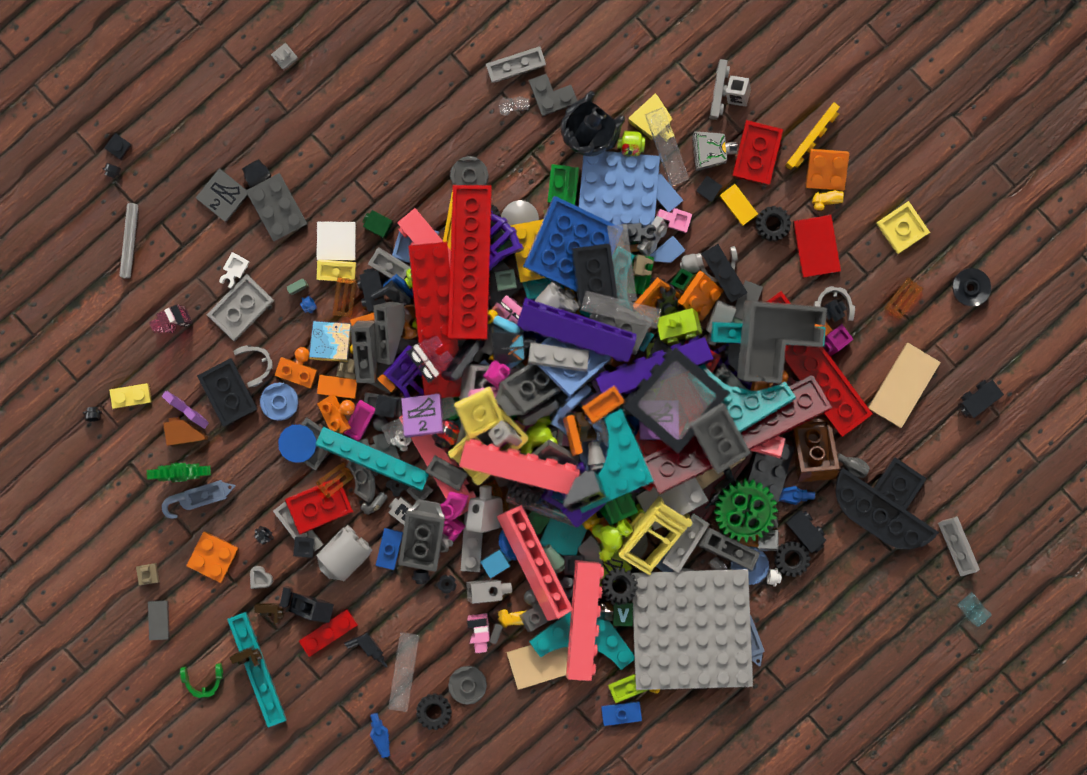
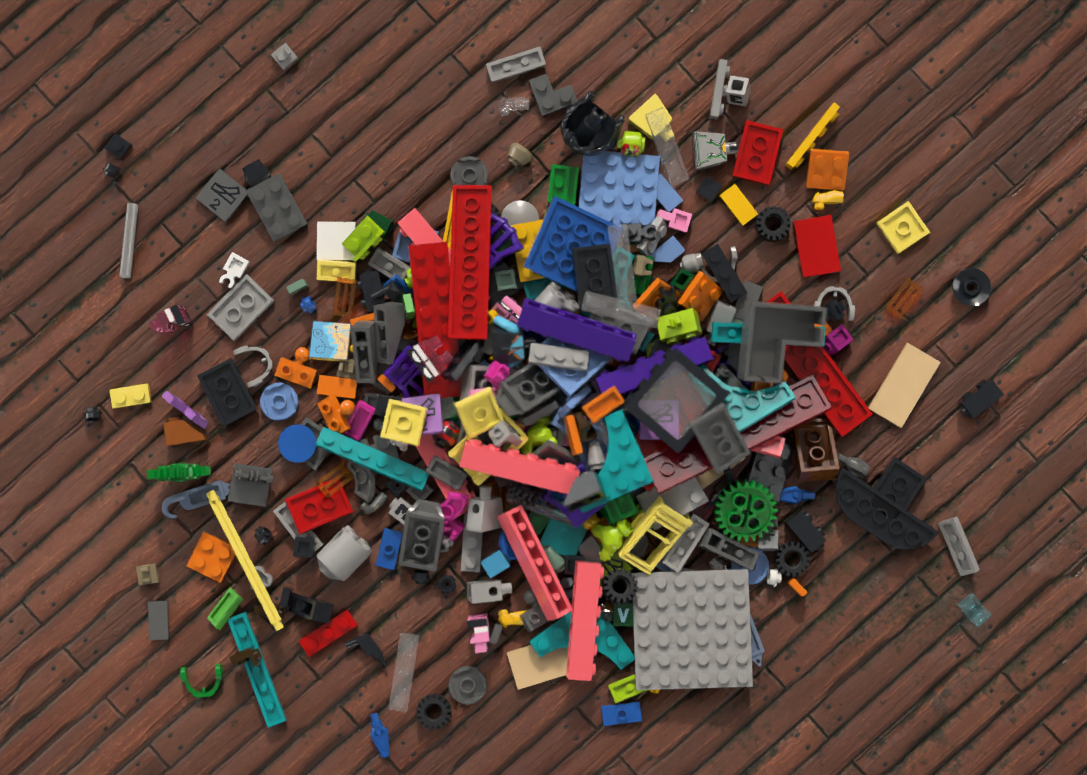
(225, 608): none -> bright green tile
(244, 560): none -> light yellow piece
(250, 484): none -> dark grey hinge
(362, 238): none -> lime bracket
(404, 422): none -> light yellow tile
(408, 306): none -> bright green tile
(518, 155): none -> dark tan cone
(796, 587): none -> orange tile

